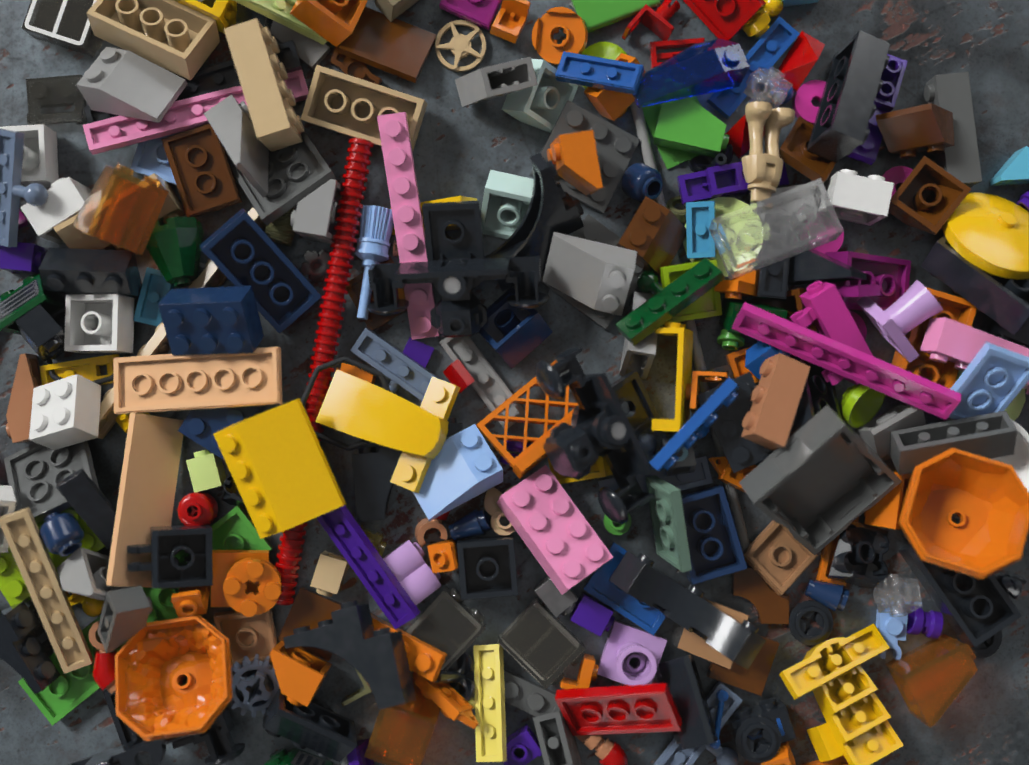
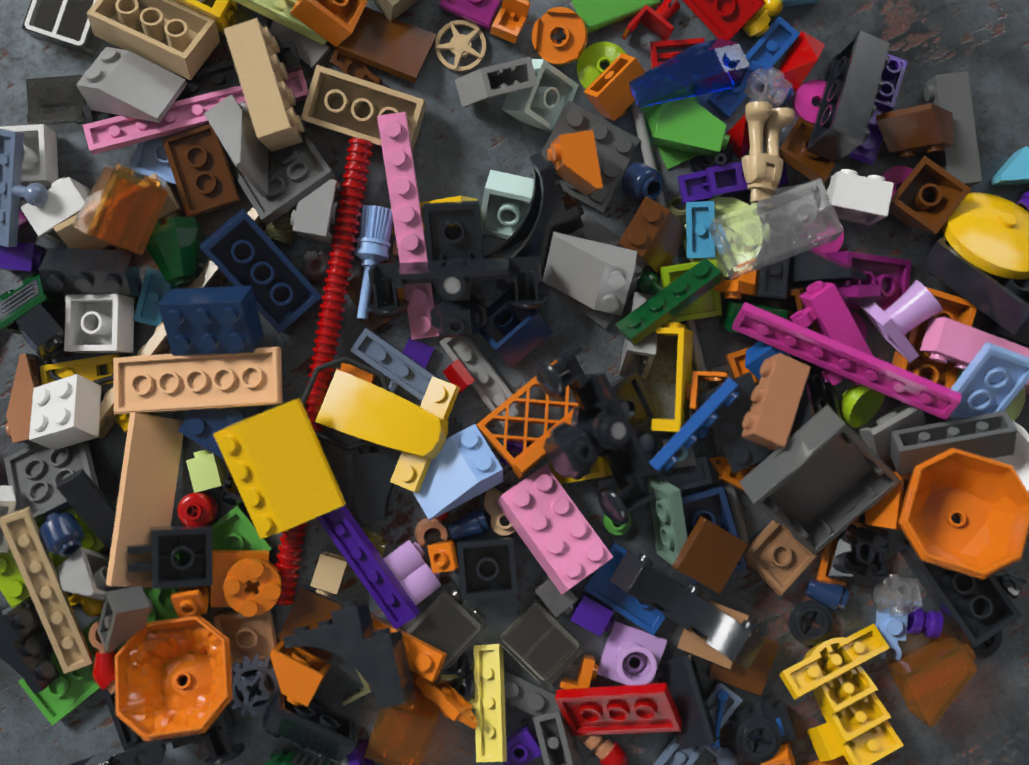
(599, 73): blue tile -> none
(710, 555): none -> reddish brown tile
(730, 340): bright green plate -> none
(769, 606): reddish brown tile -> none

